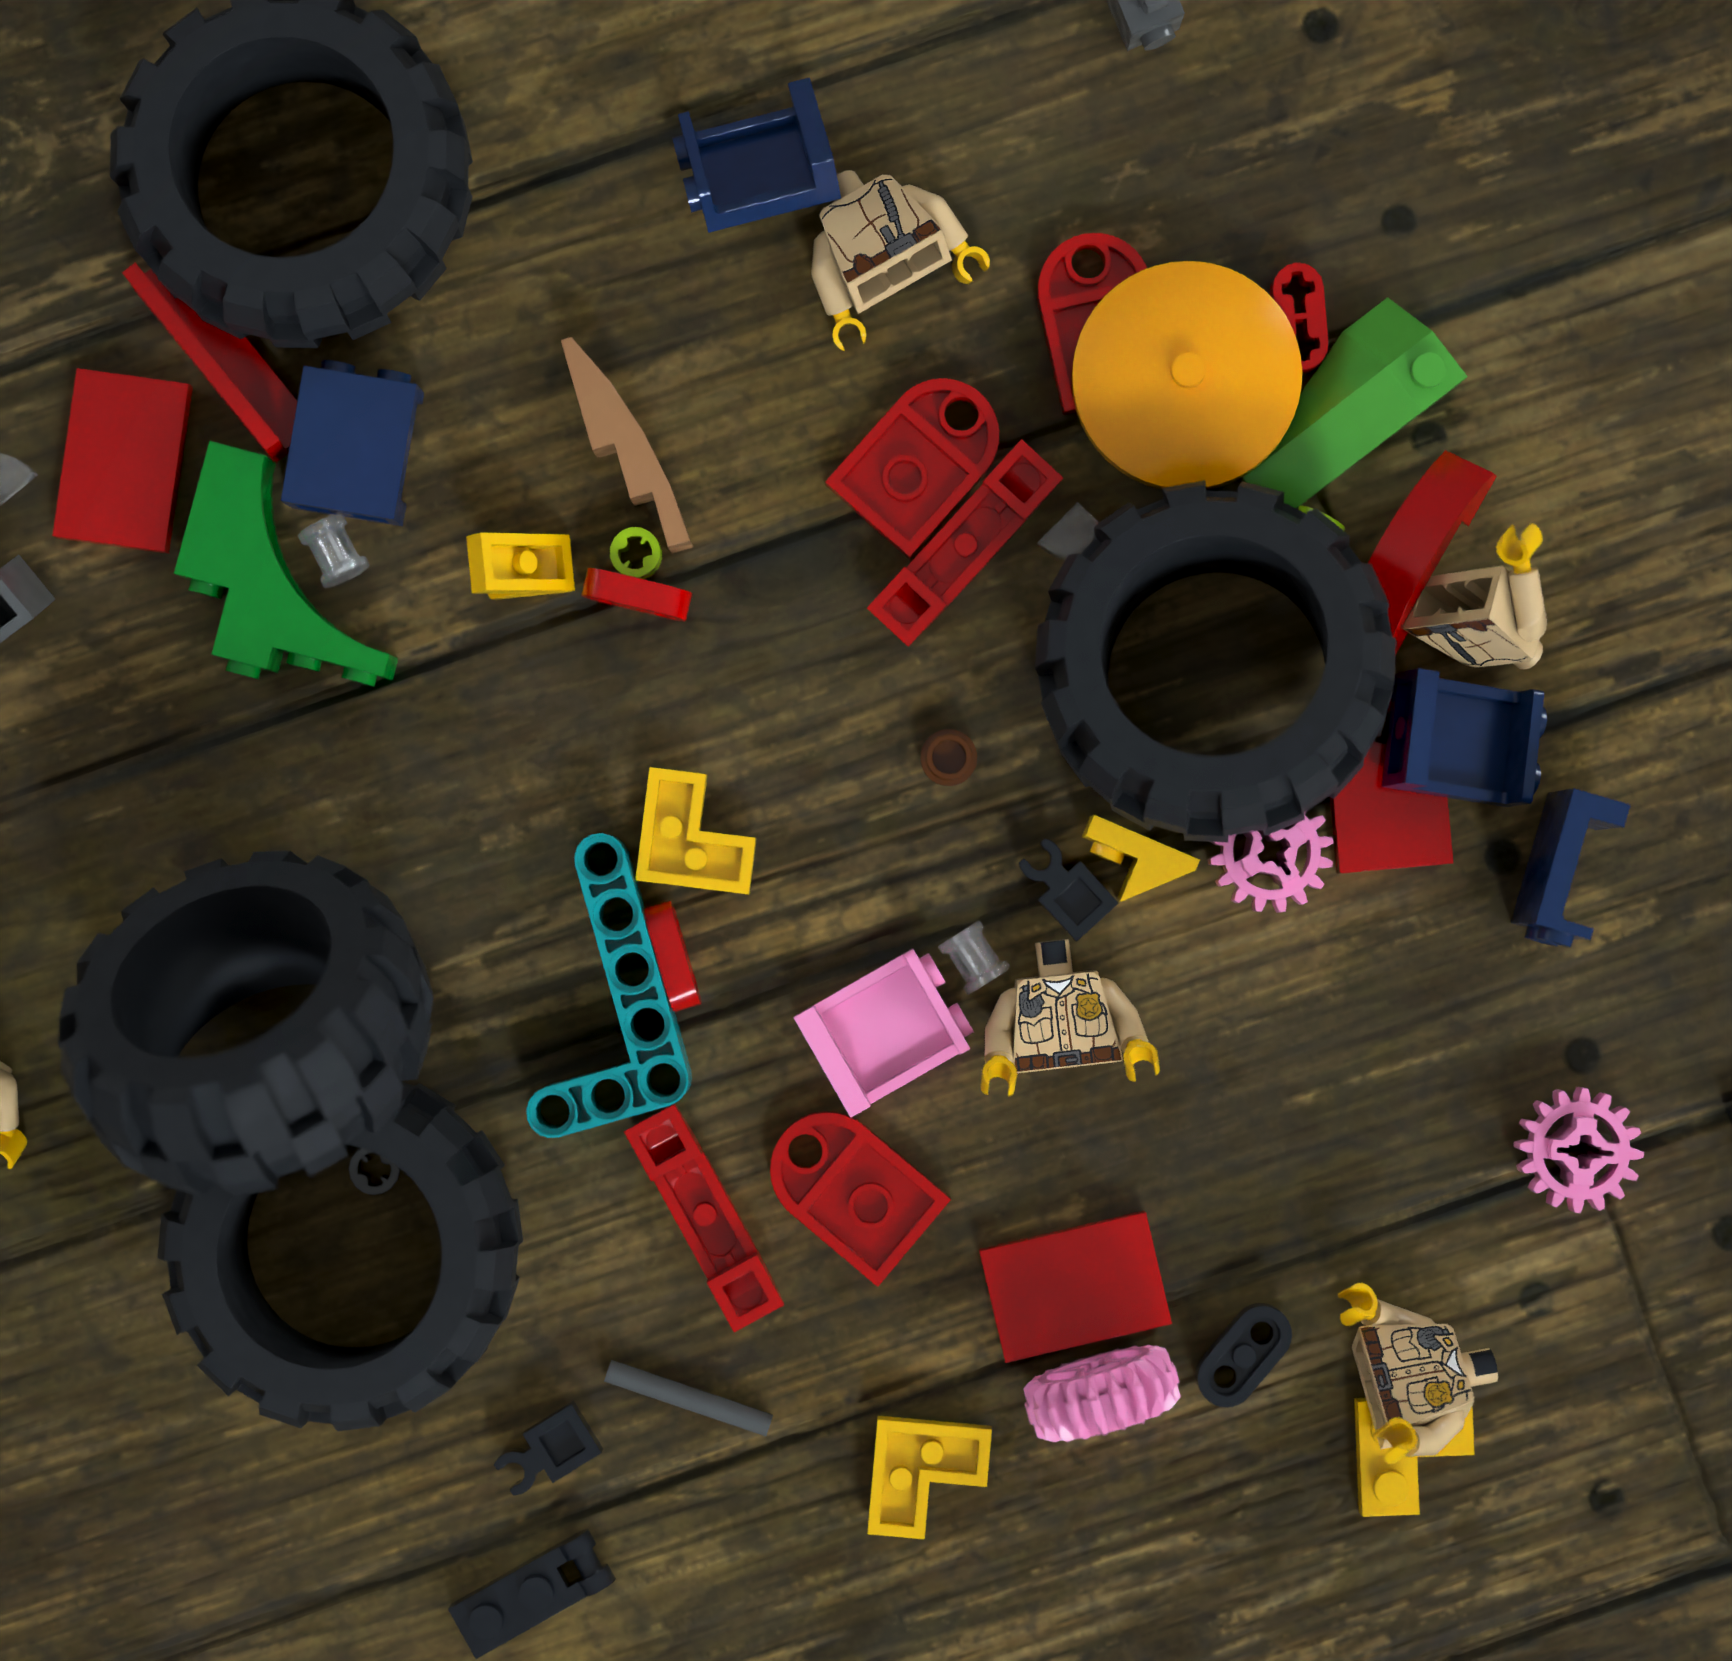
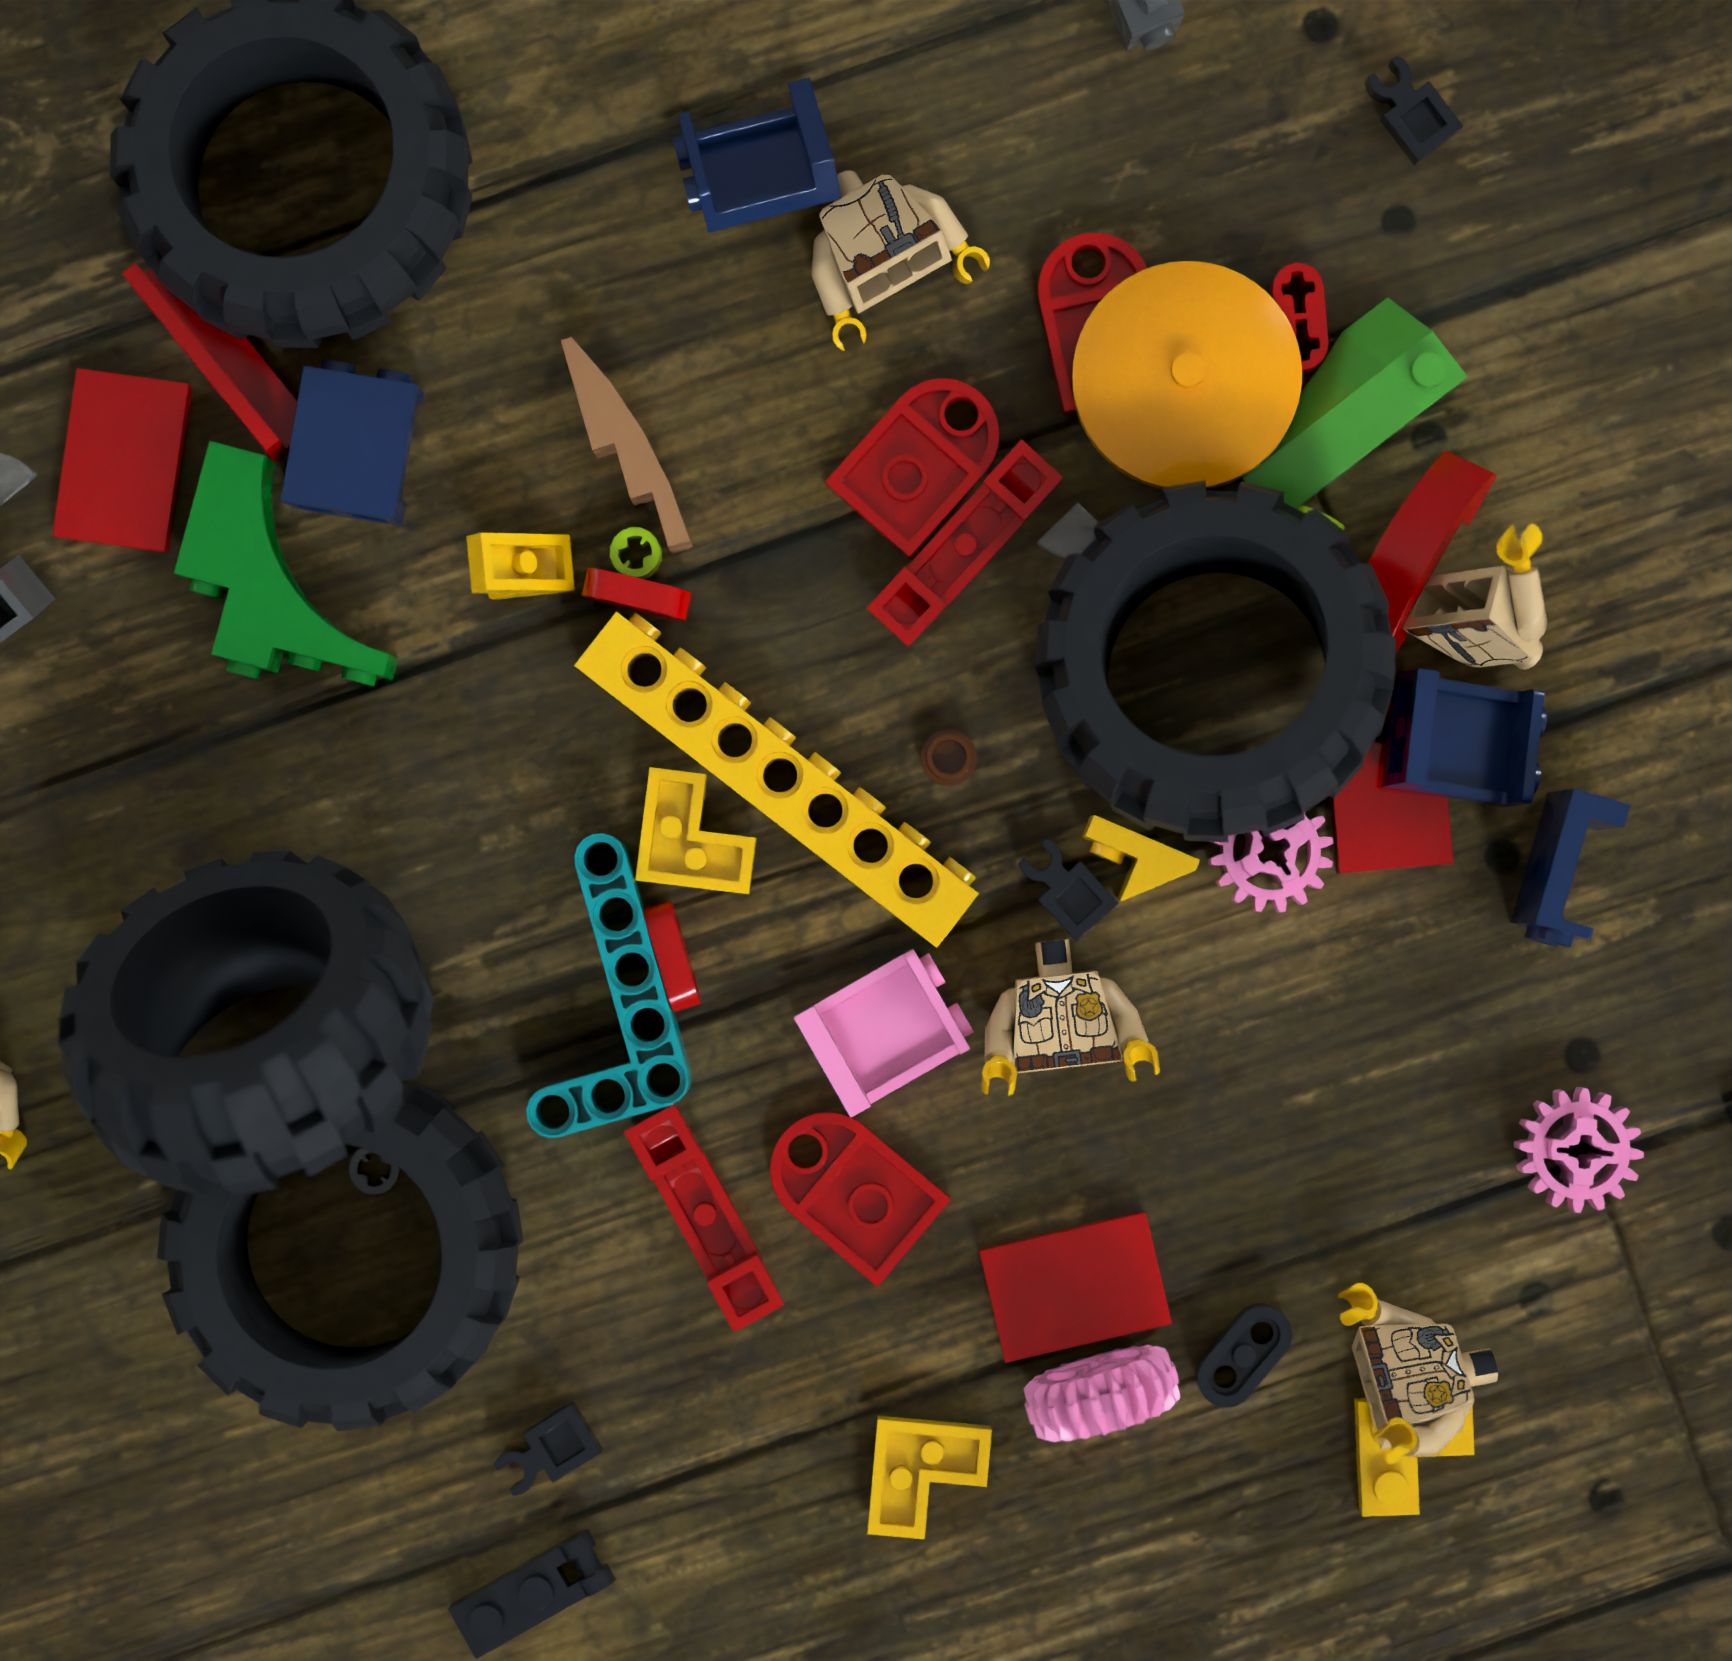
(333, 550): clear bush -> none
(610, 663): none -> yellow brick
(688, 1398): dark grey bar -> none
(974, 957): clear bush -> none
(1417, 118): none -> black plate

